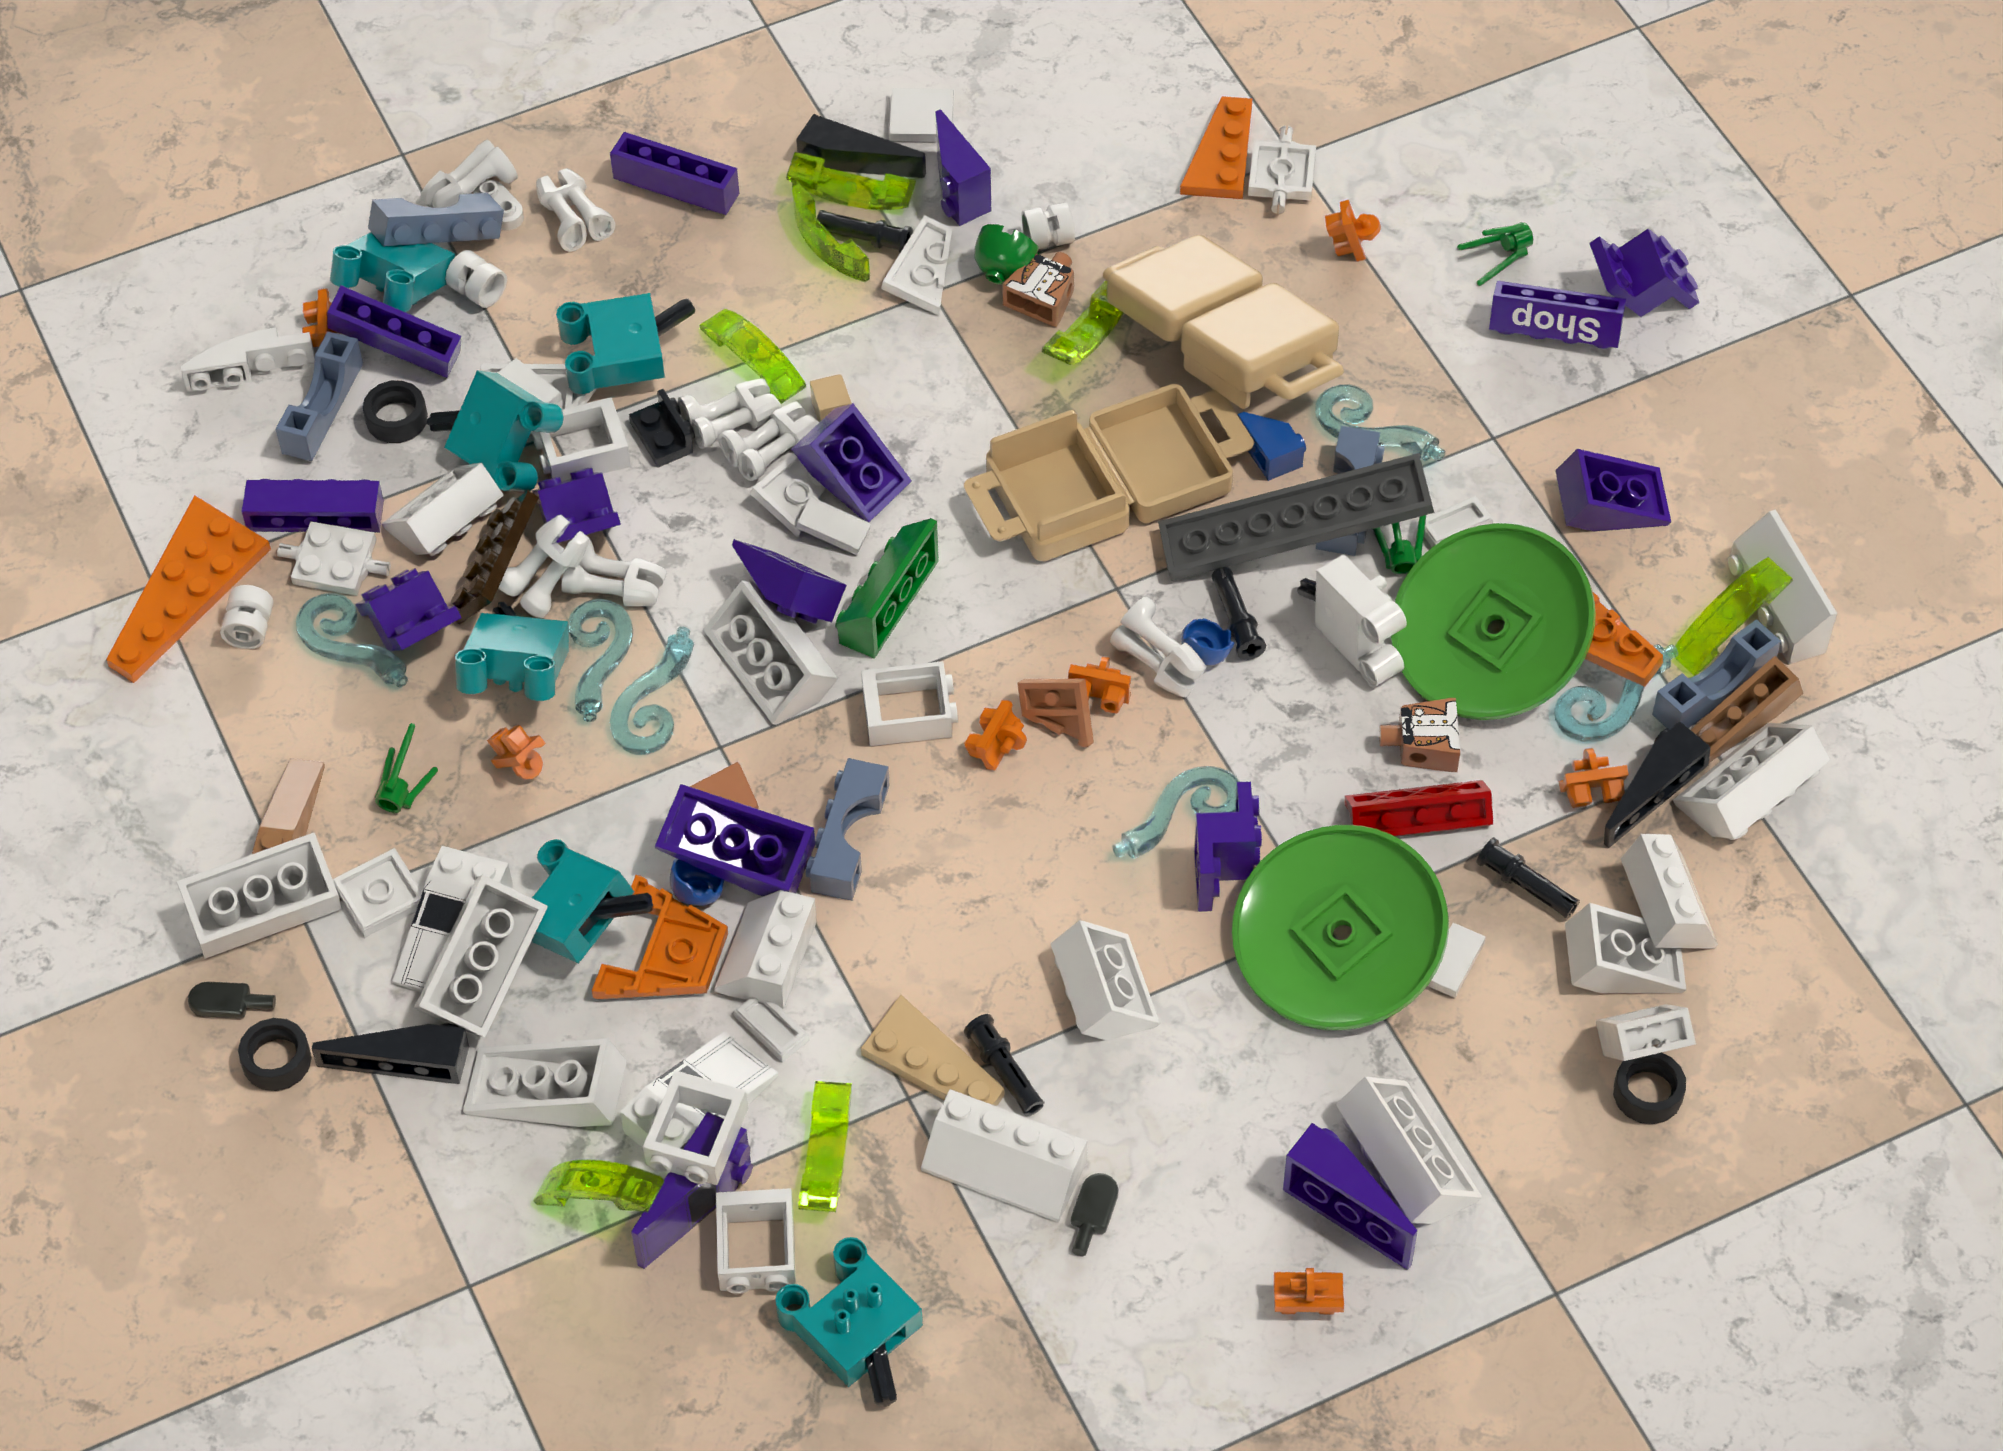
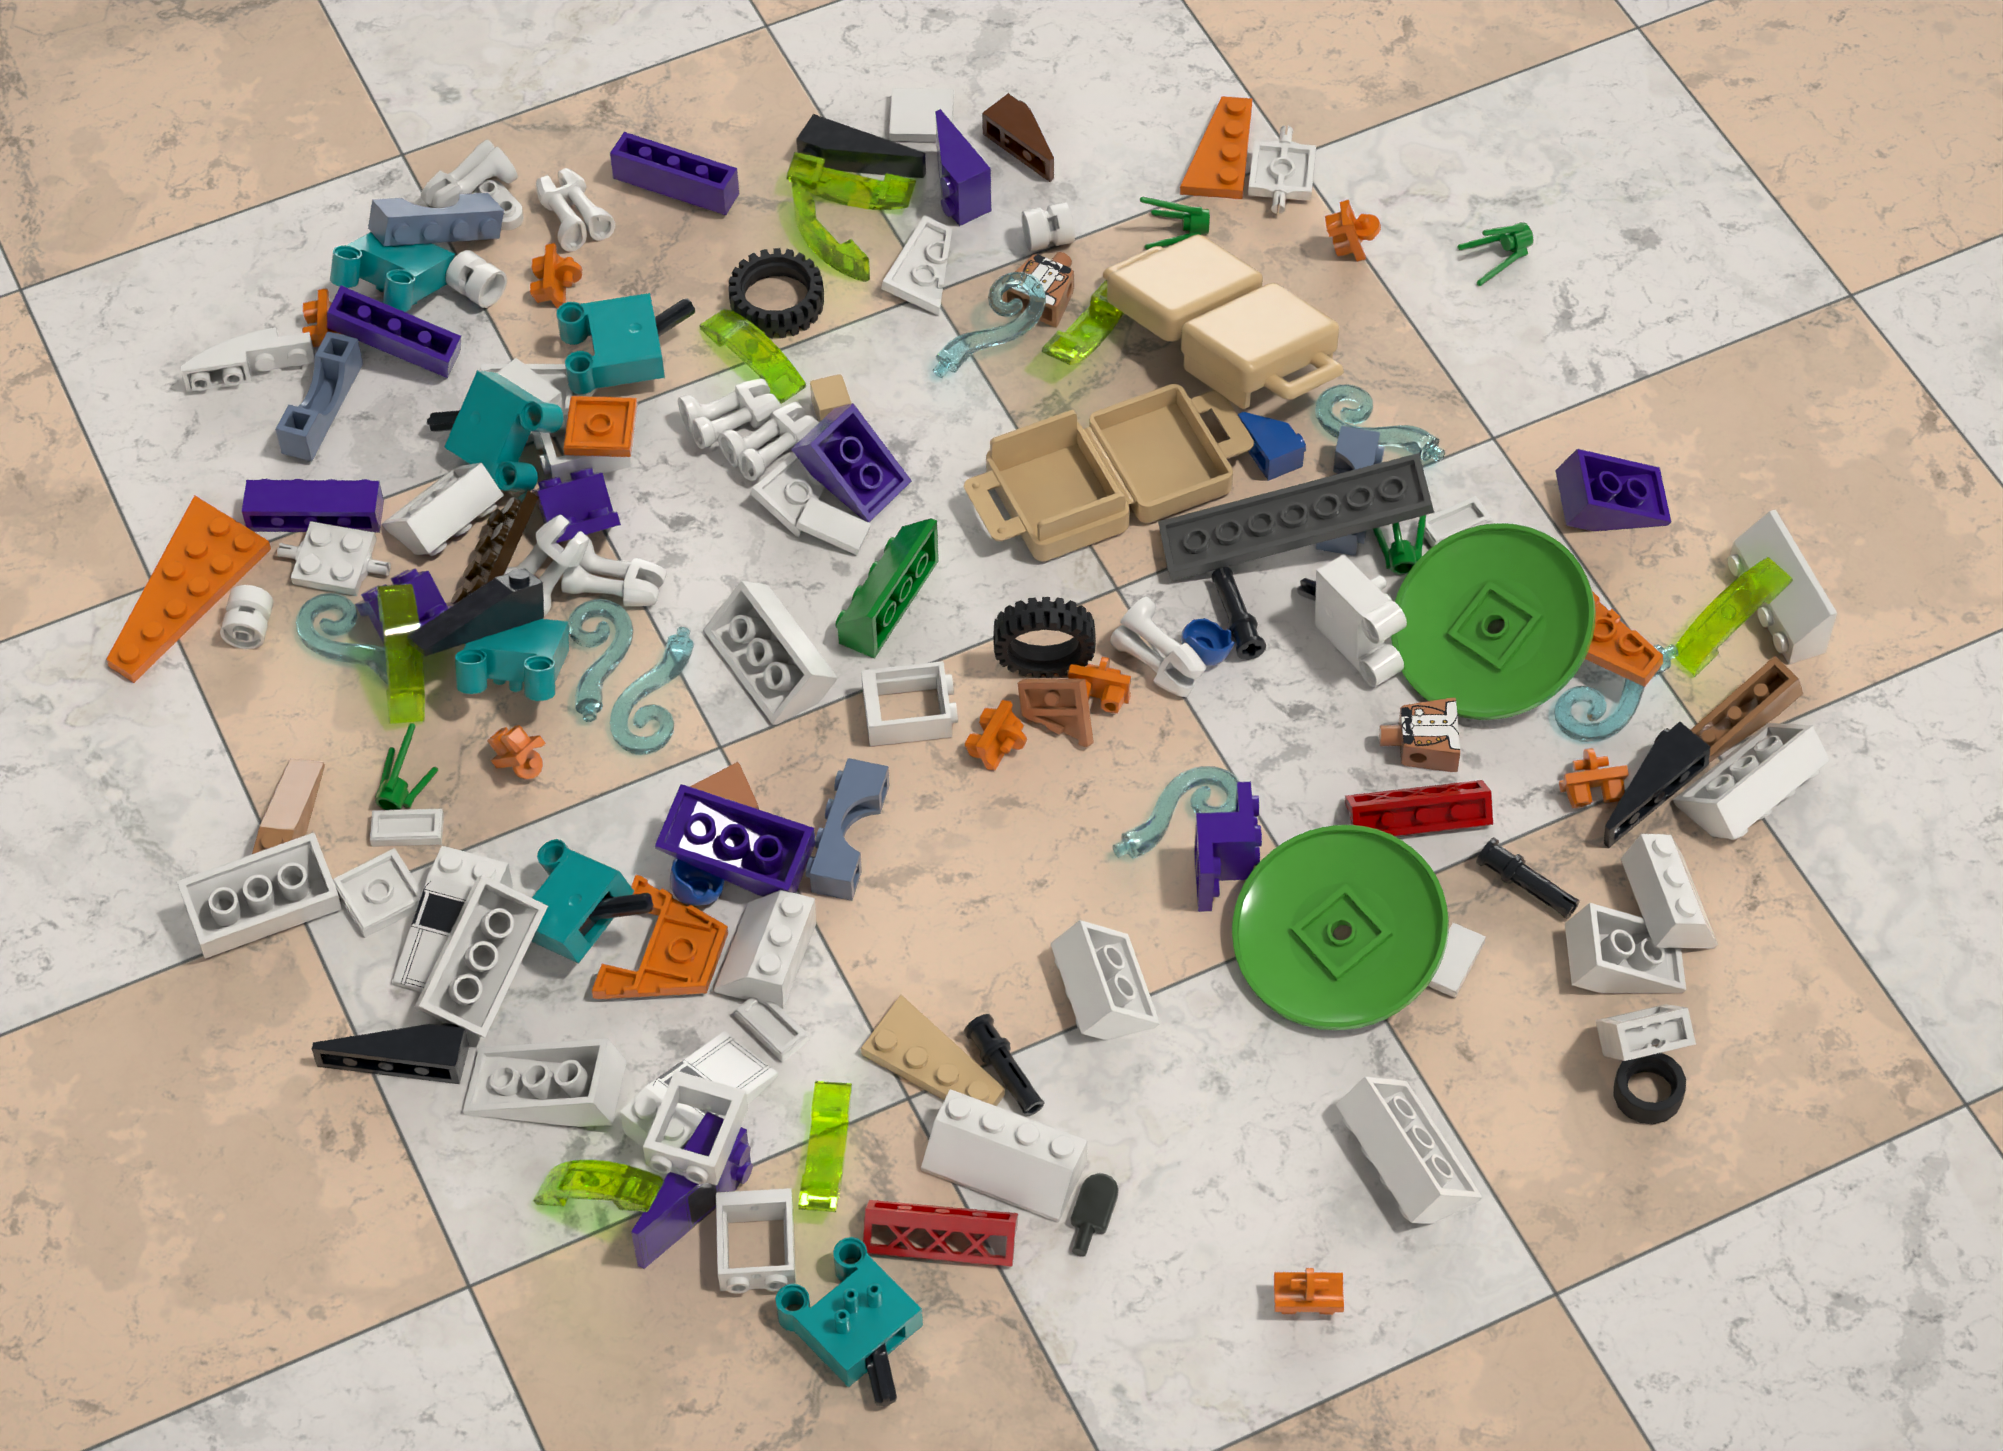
(226, 999): pearl dark grey piece -> none
(267, 1031): black tyre -> none
(395, 392): black tyre -> none
(403, 661): none -> clear neon green slope
(407, 827): none -> white tile
(491, 609): none -> black slope
(556, 275): none -> orange hips
(600, 426): none -> orange plate
(663, 430): black bracket -> none
(777, 265): none -> black tyre
(791, 583): dark purple slope -> none
(877, 233): black pin -> none
(940, 1218): none -> red fence
(963, 346): none -> clear light blue plant
(1001, 253): green cylinder -> none
(1015, 130): none -> reddish brown slope
(1044, 616): none -> black tyre
(1194, 219): none -> green plant
(1337, 1186): dark purple slope -> none
(1557, 314): dark purple brick -> none
(1645, 272): dark purple bracket -> none
(1695, 697): sand blue arch -> none

